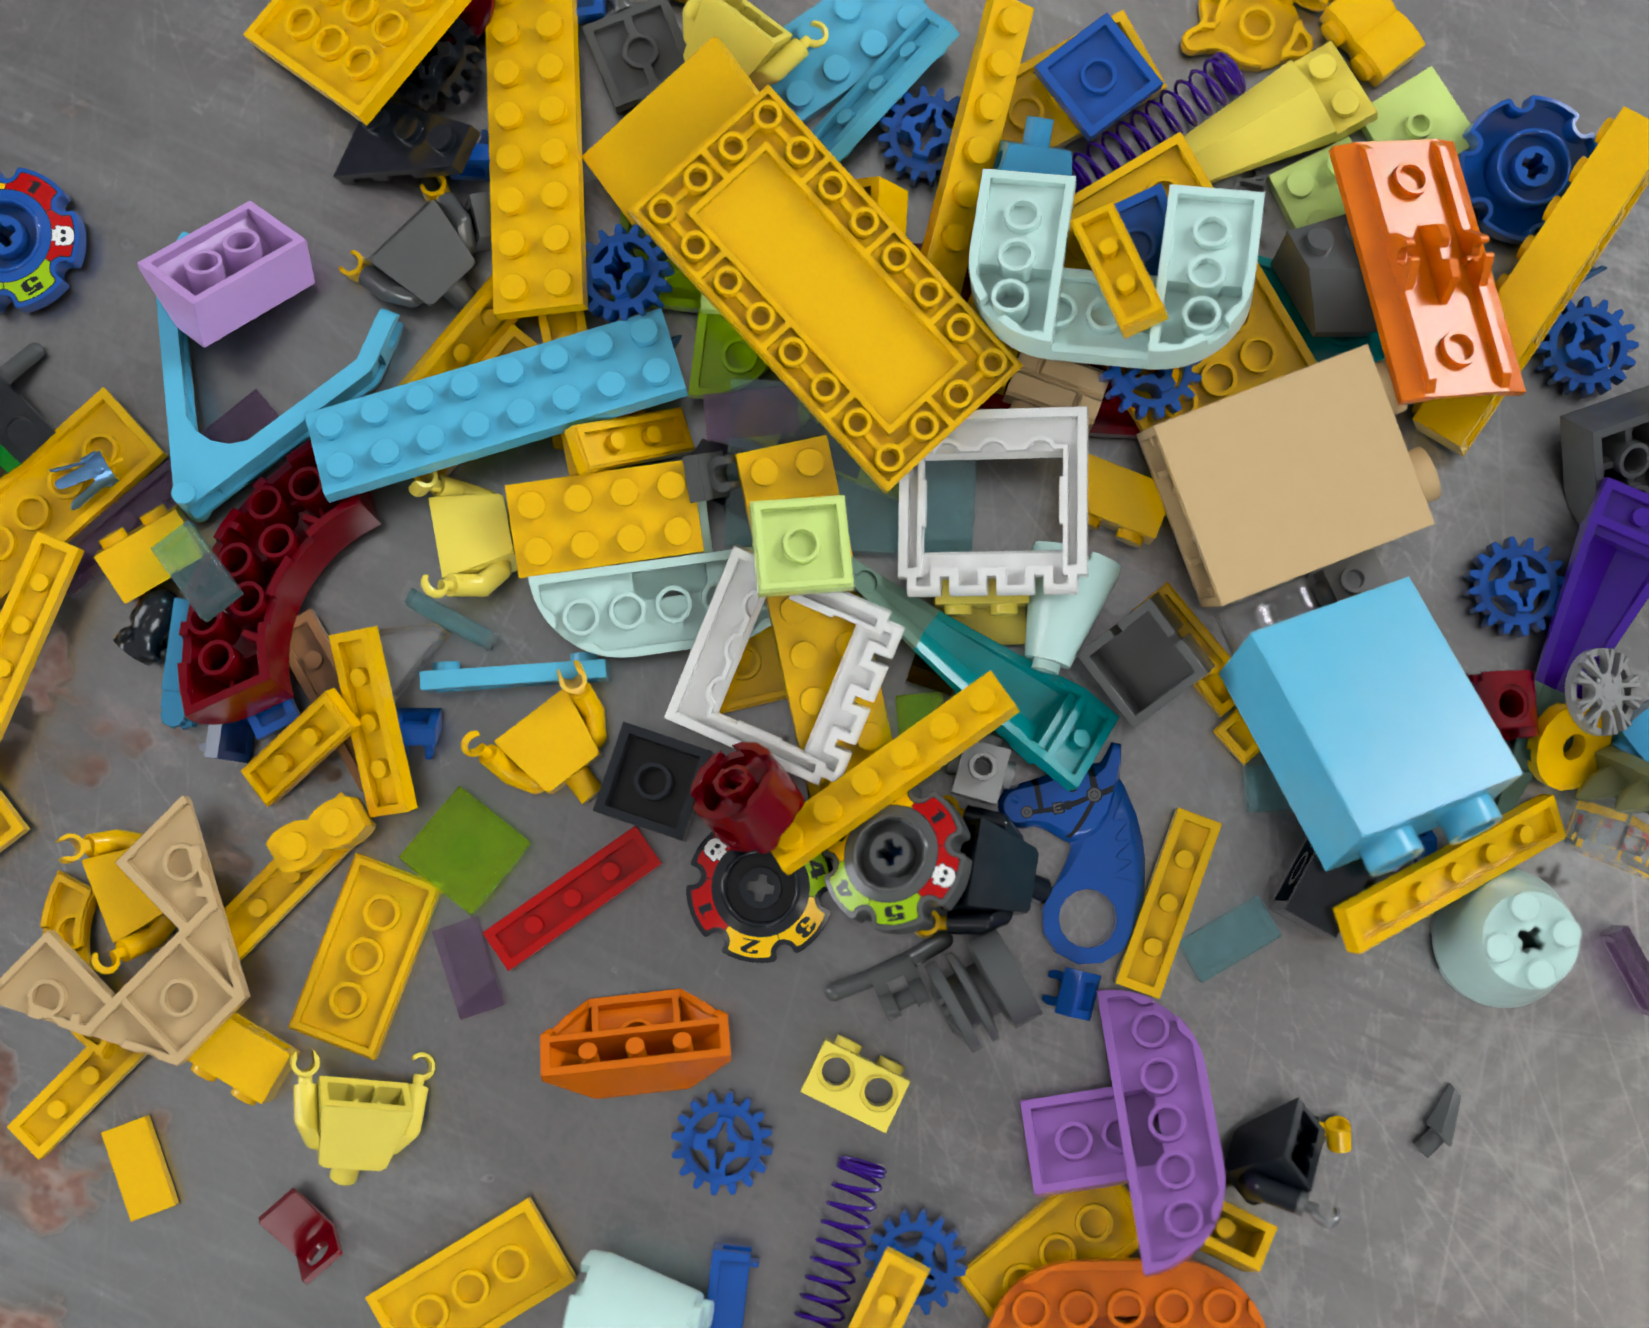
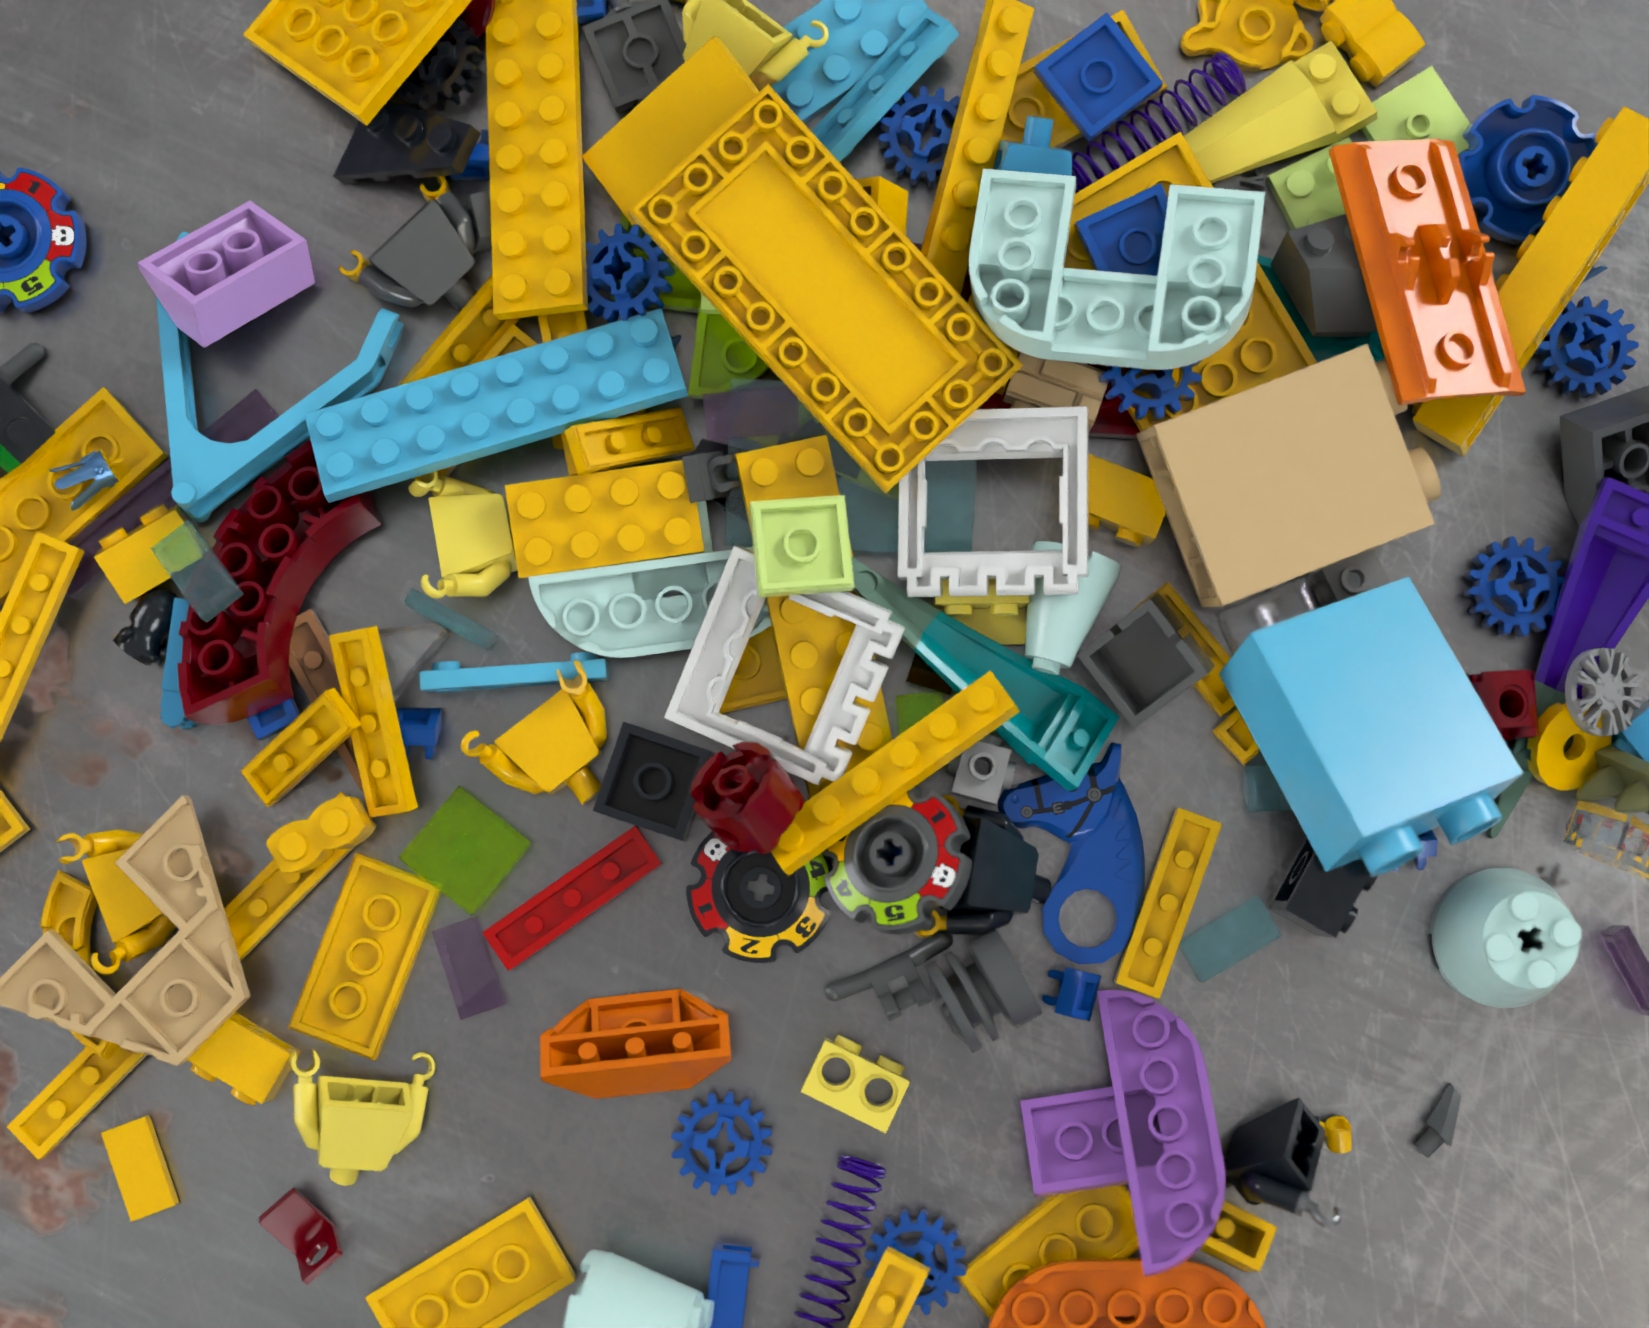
(229, 741): dark blue tile -> none
(1119, 270): yellow tile -> none
(1448, 874): yellow plate -> none

